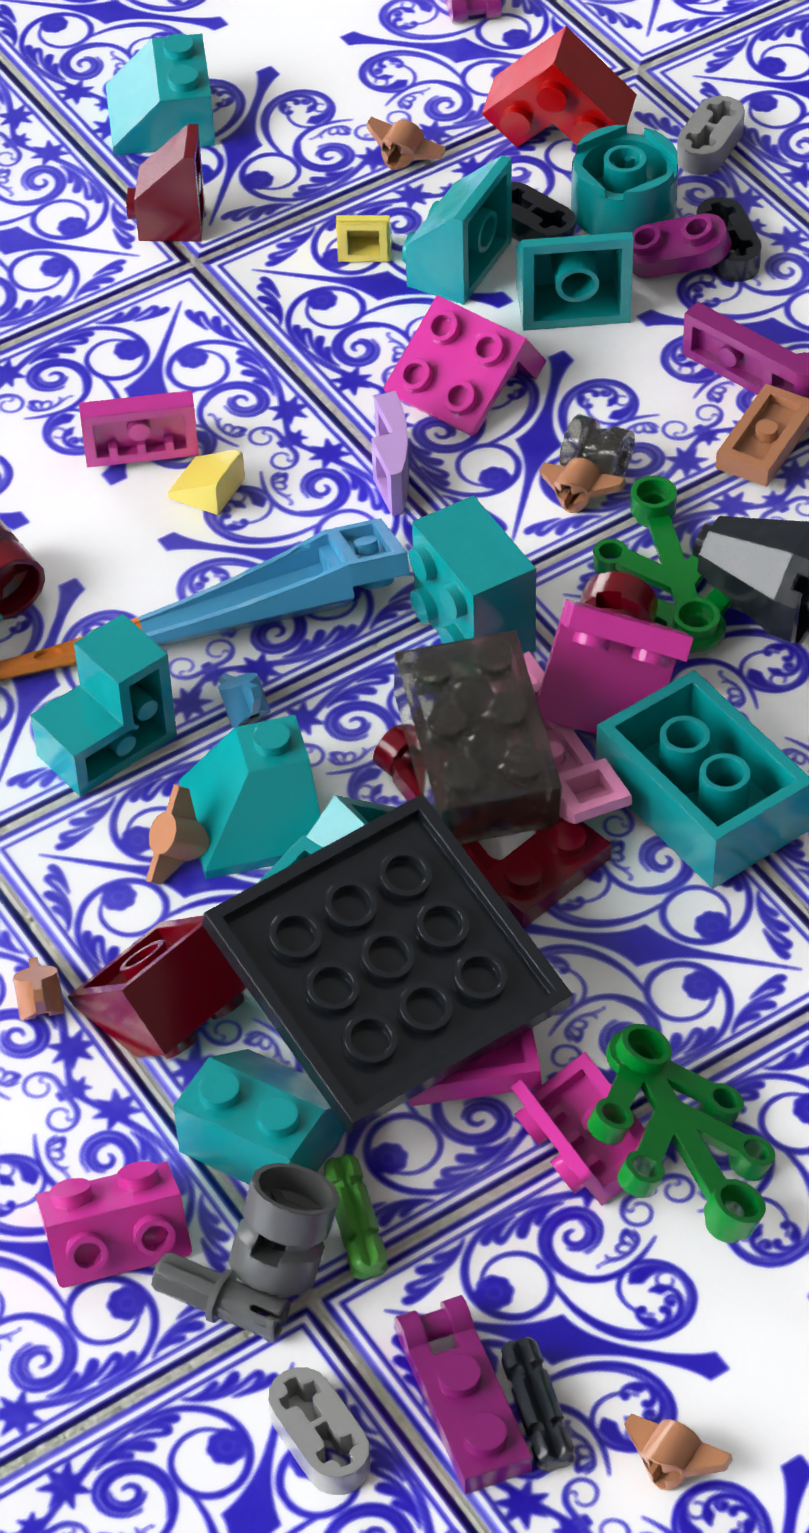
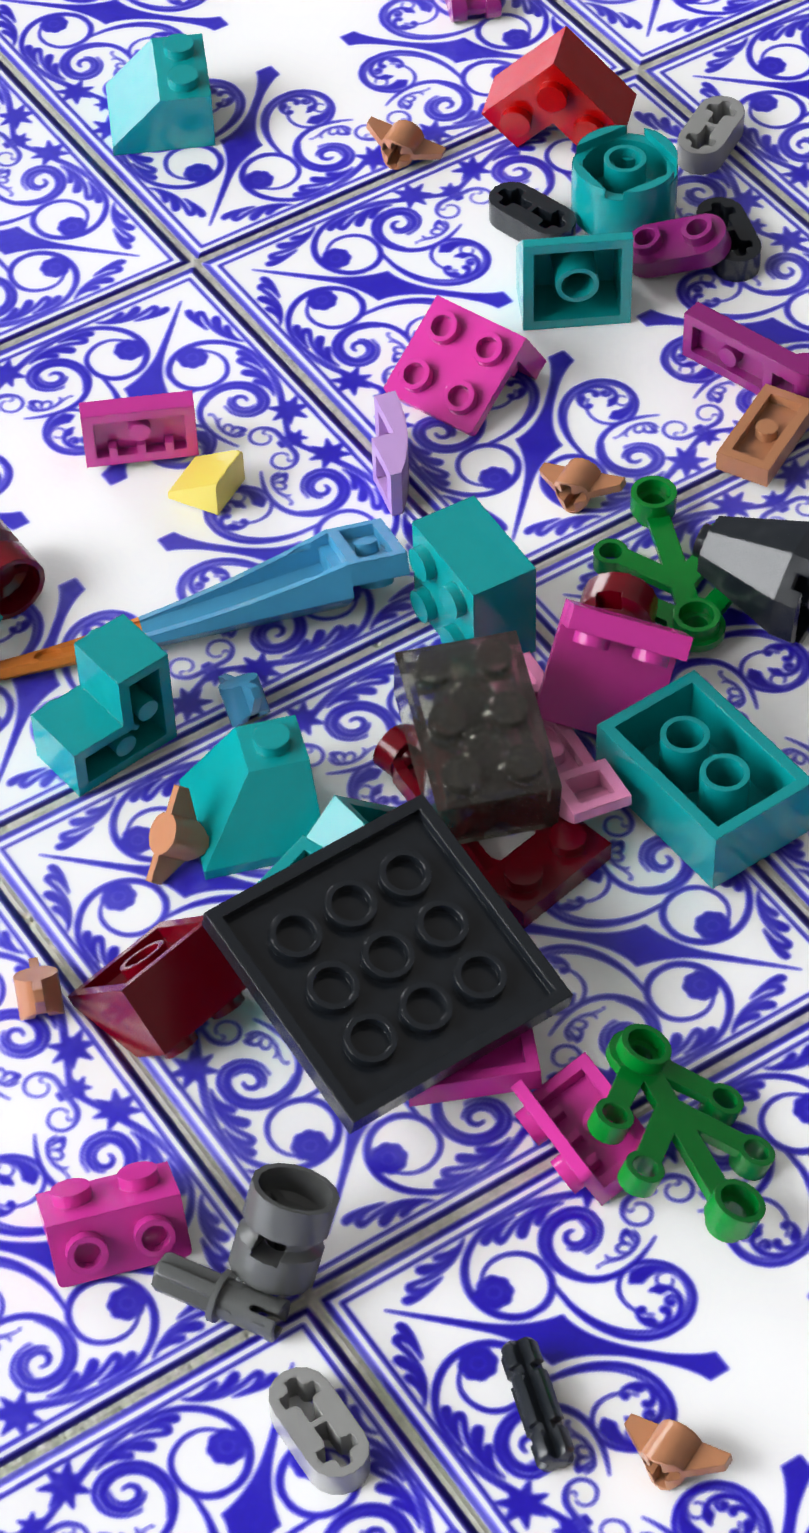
(170, 191): dark red slope -> none
(254, 1114): teal slope -> none
(356, 1218): bright green axle -> none
(364, 238): light yellow slope -> none
(462, 234): teal slope -> none
(464, 1396): magenta plate -> none
(606, 448): clear smoke wheel -> none

